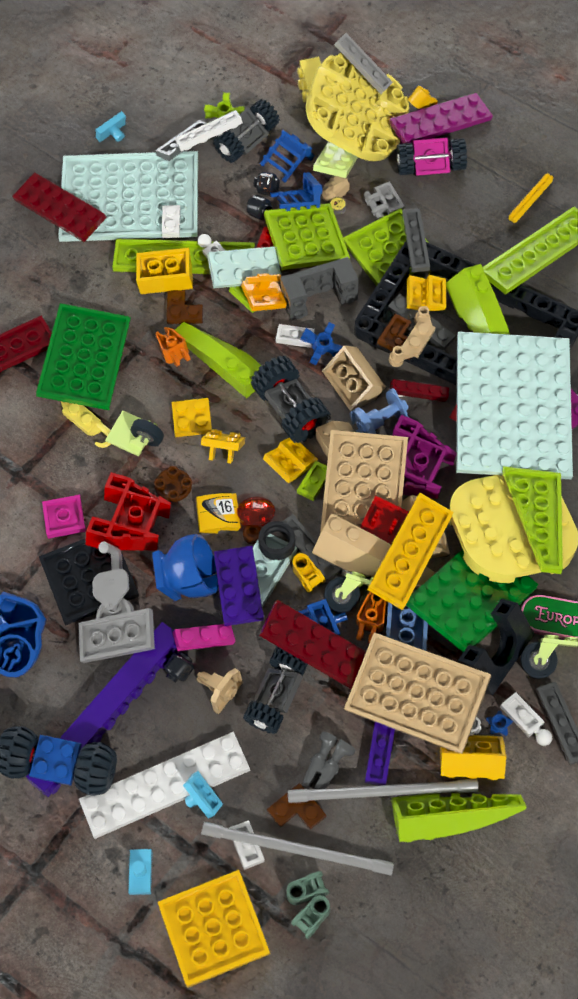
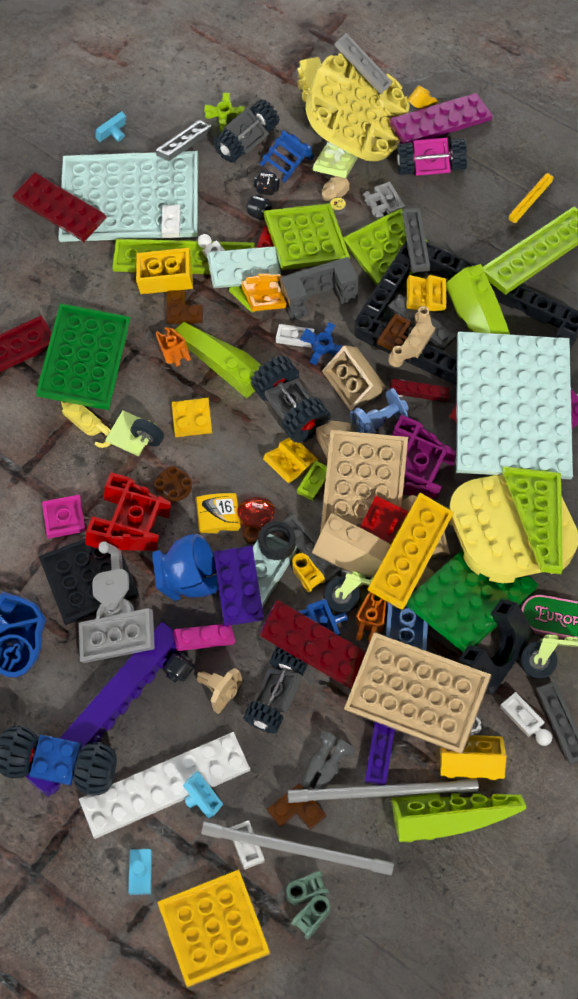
(208, 131): white plate -> none
(216, 439): yellow plate -> none
(308, 195): blue plate -> none
(495, 728): blue plate -> none

